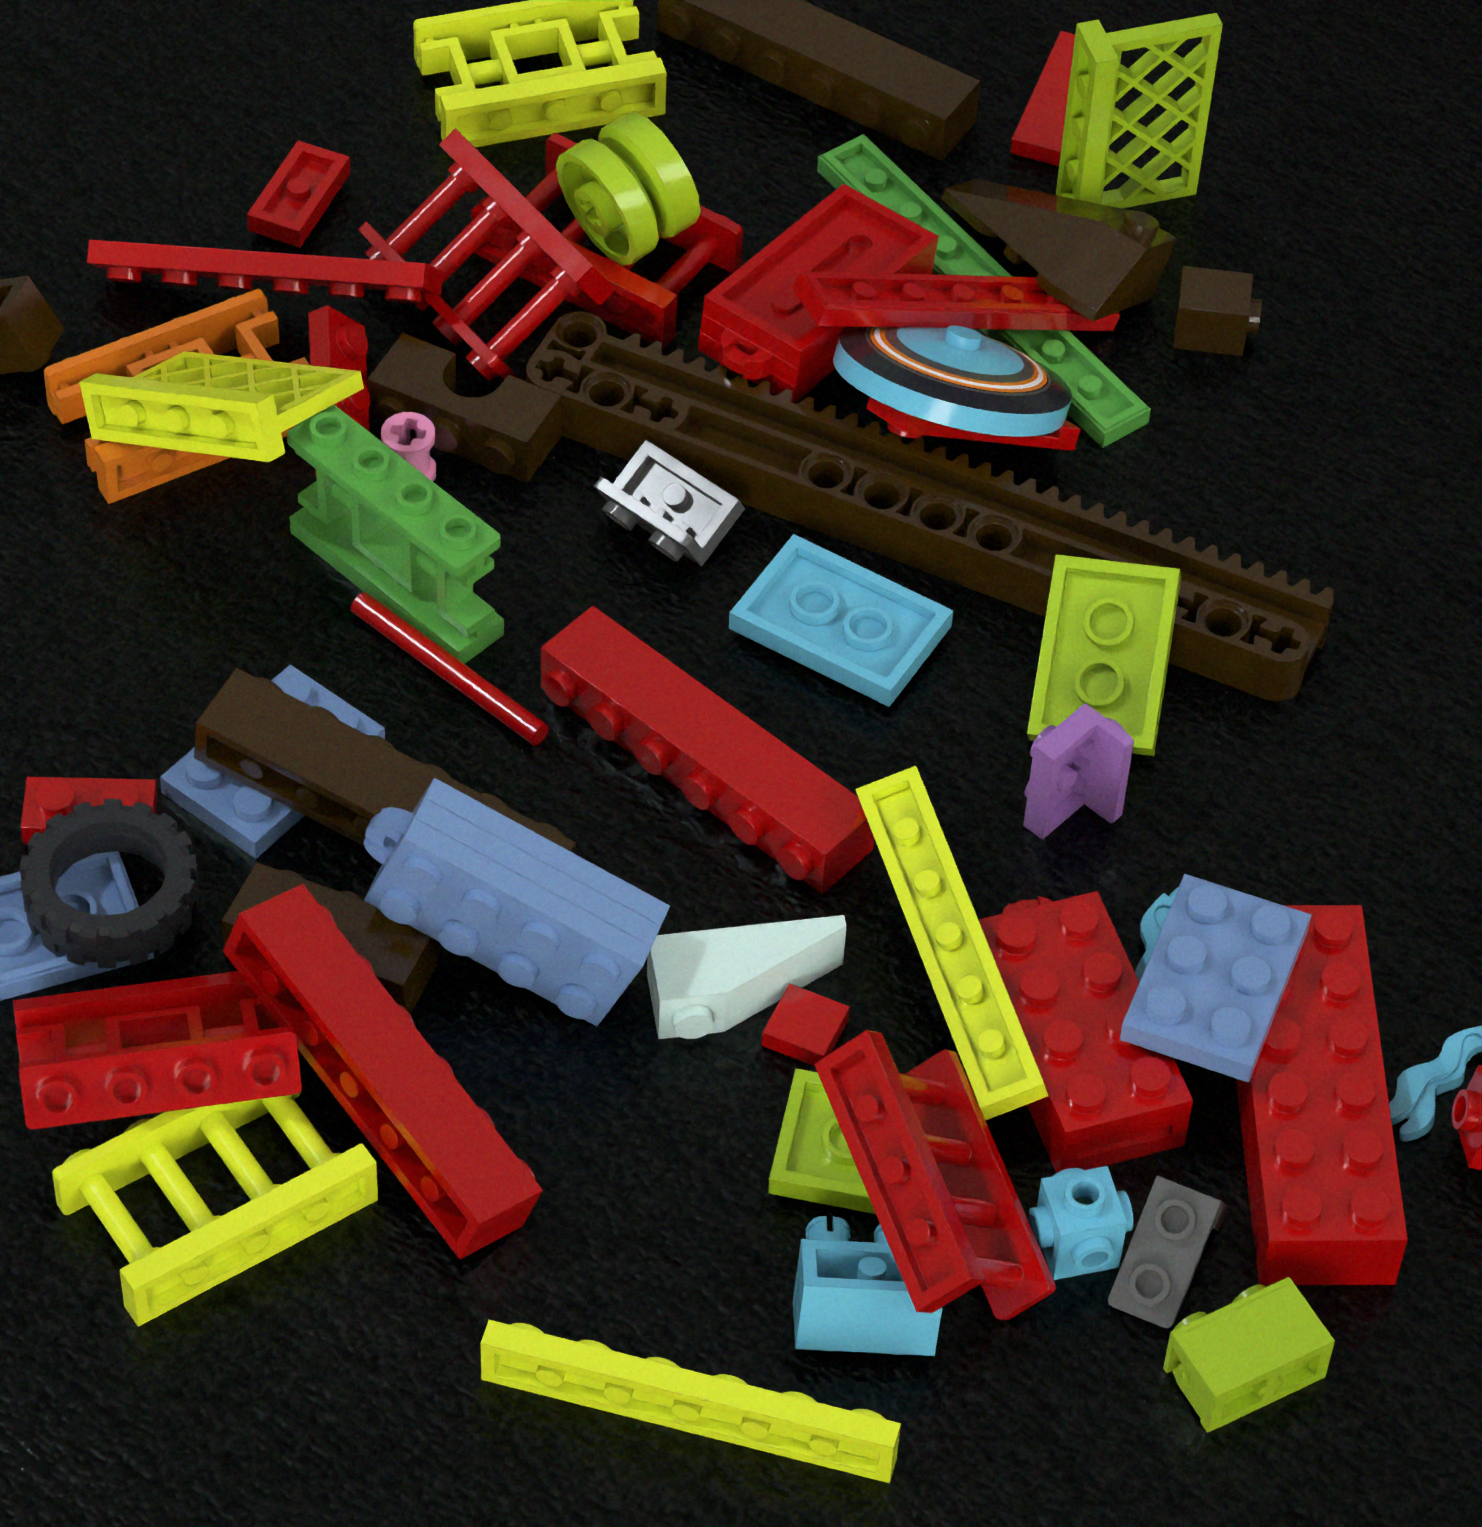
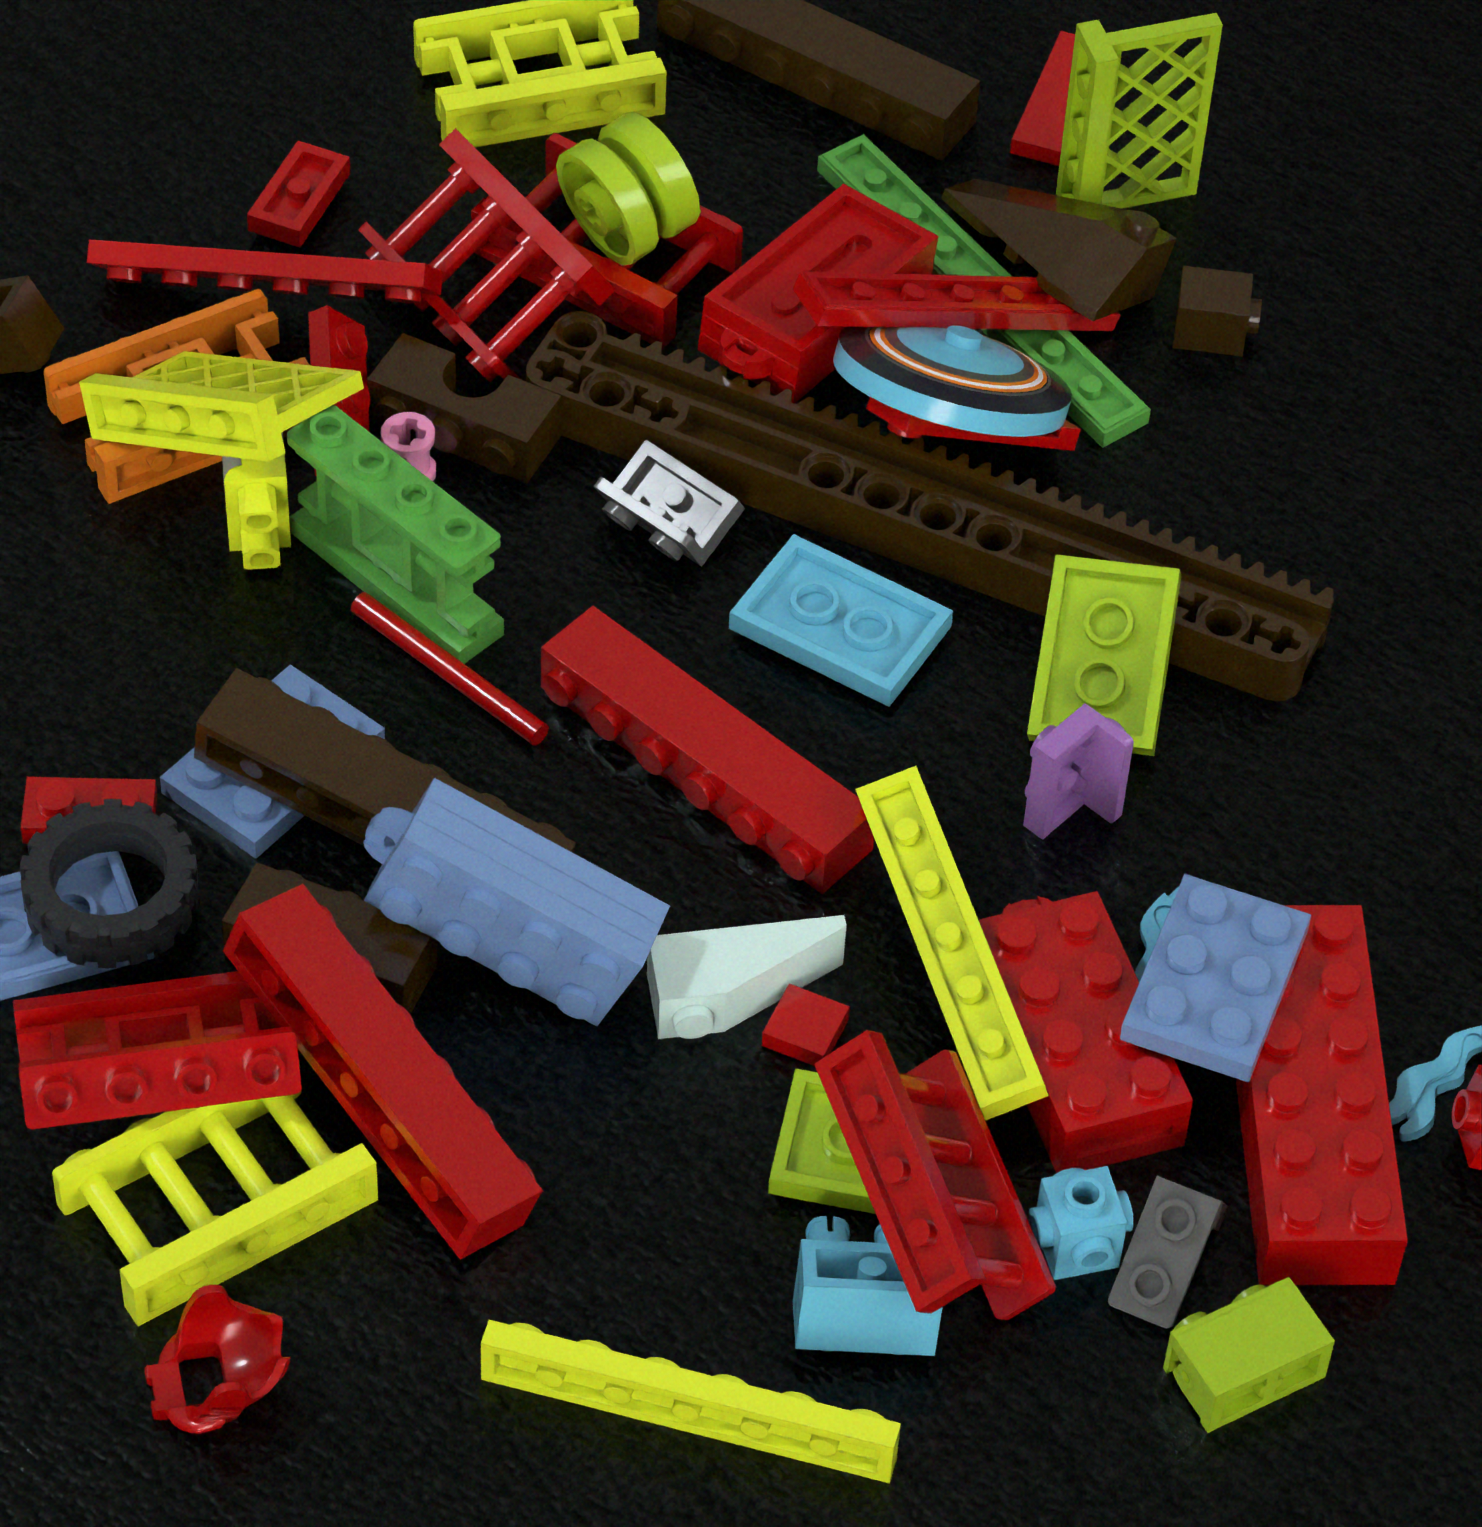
(244, 1343): none -> red helmet
(257, 509): none -> neon yellow hips

